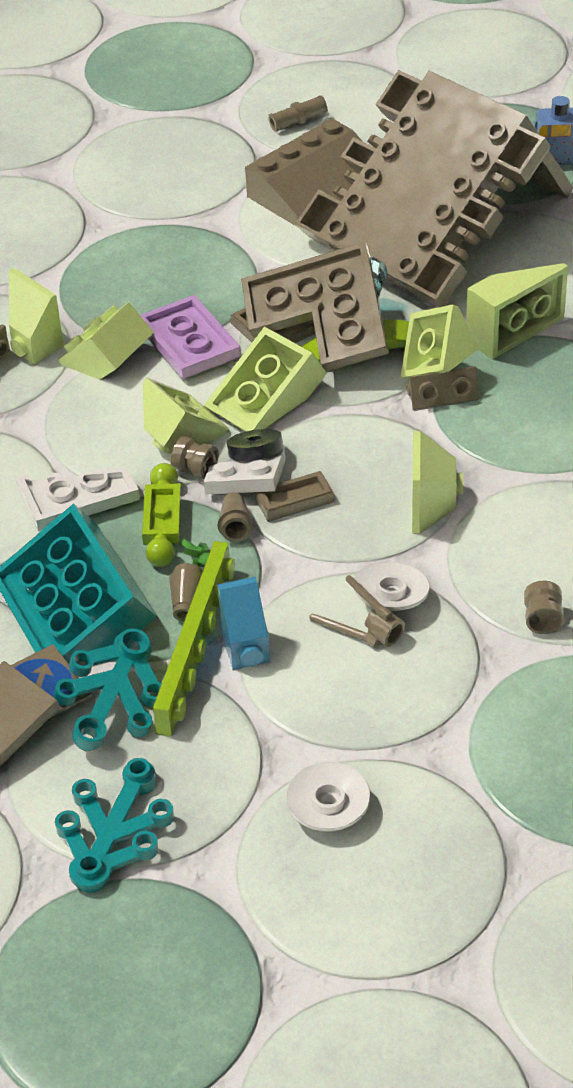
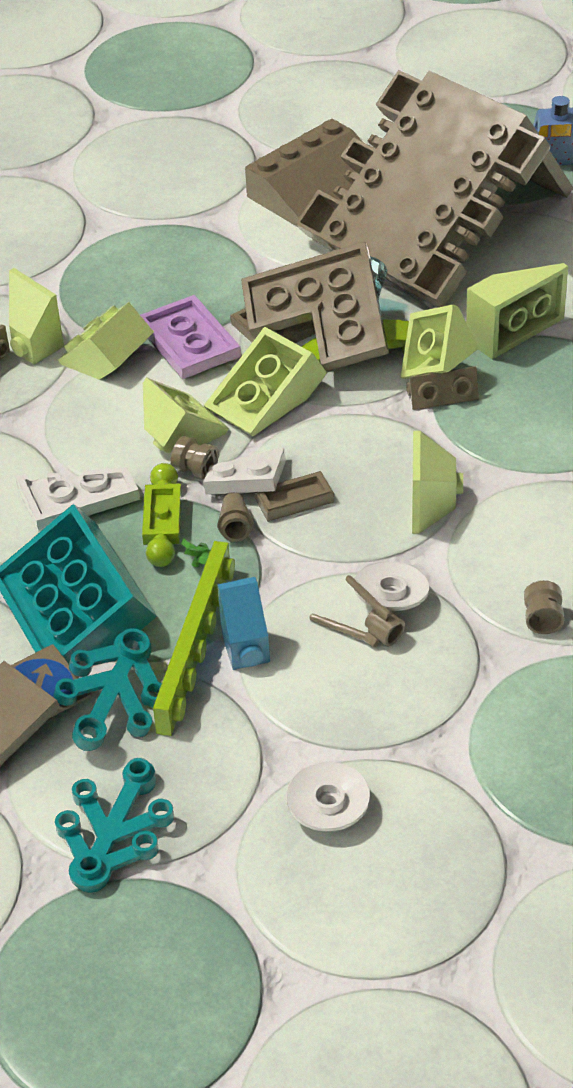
(183, 587): dark tan cone -> none
(255, 444): black piece -> none
(297, 113): dark tan pin -> none

